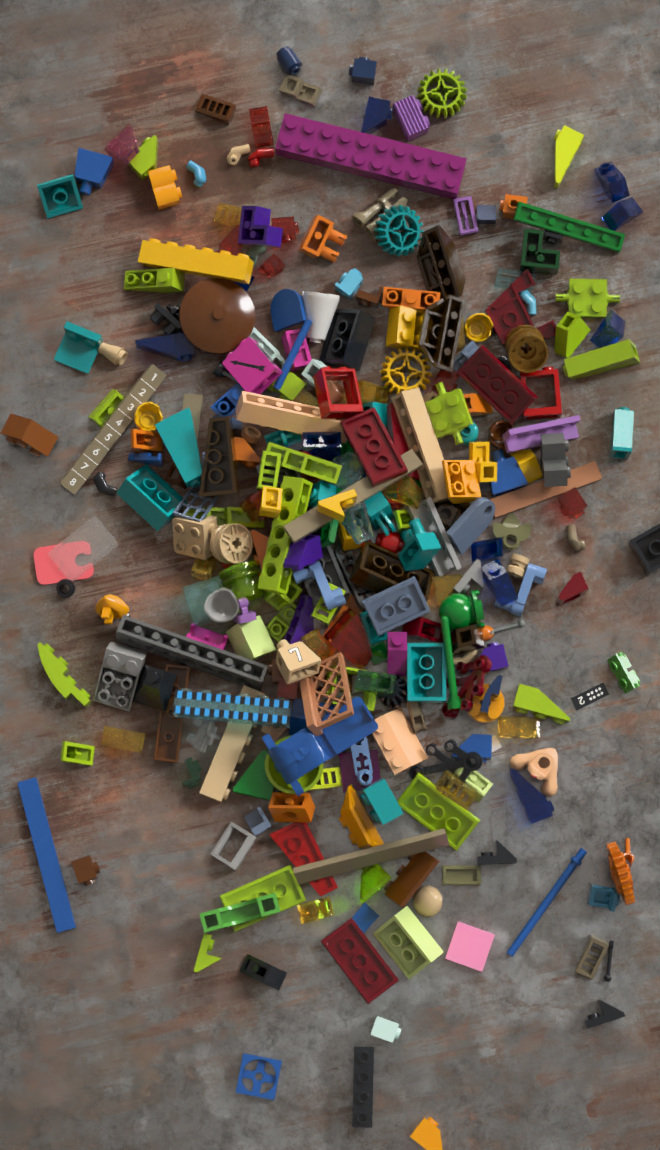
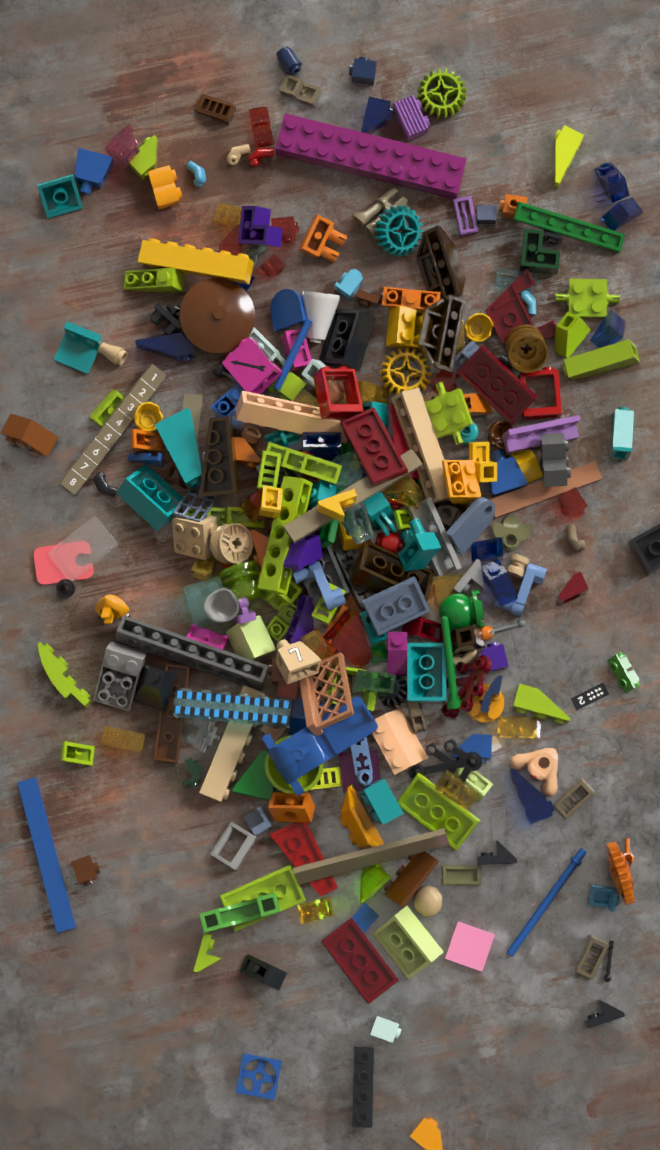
(585, 786): none -> dark tan slope

